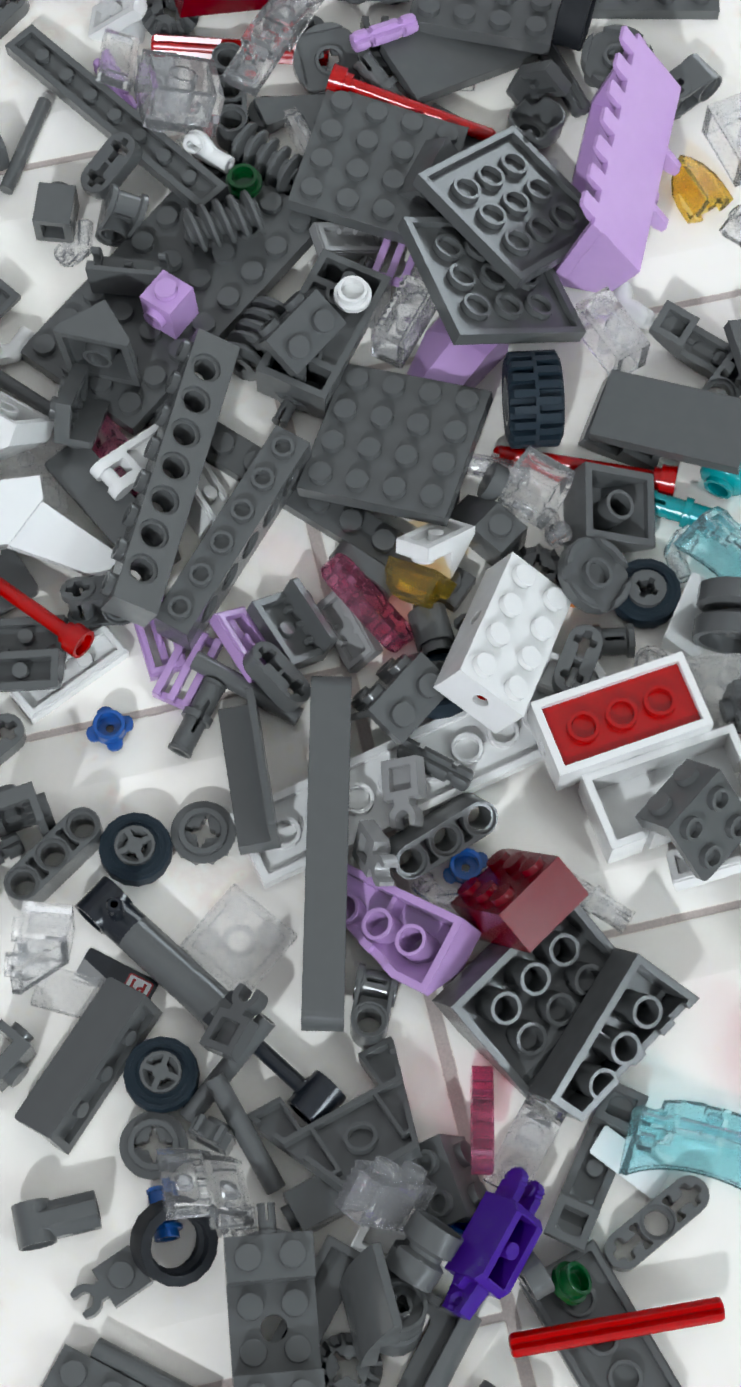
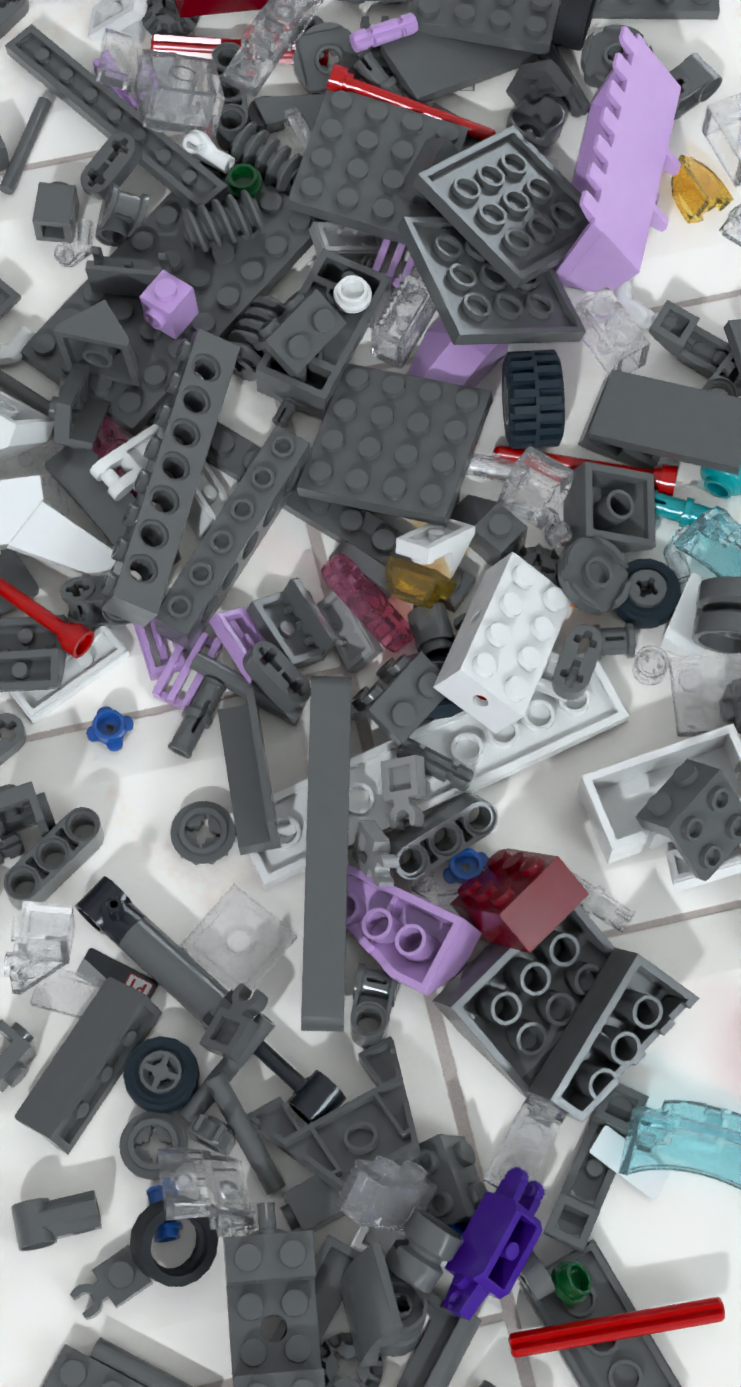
(130, 835): black wheel -> none
(482, 1120): clear pink beam -> none
(493, 481): dark grey tile -> none
(617, 718): brick -> none
(673, 1194): dark grey beam -> none

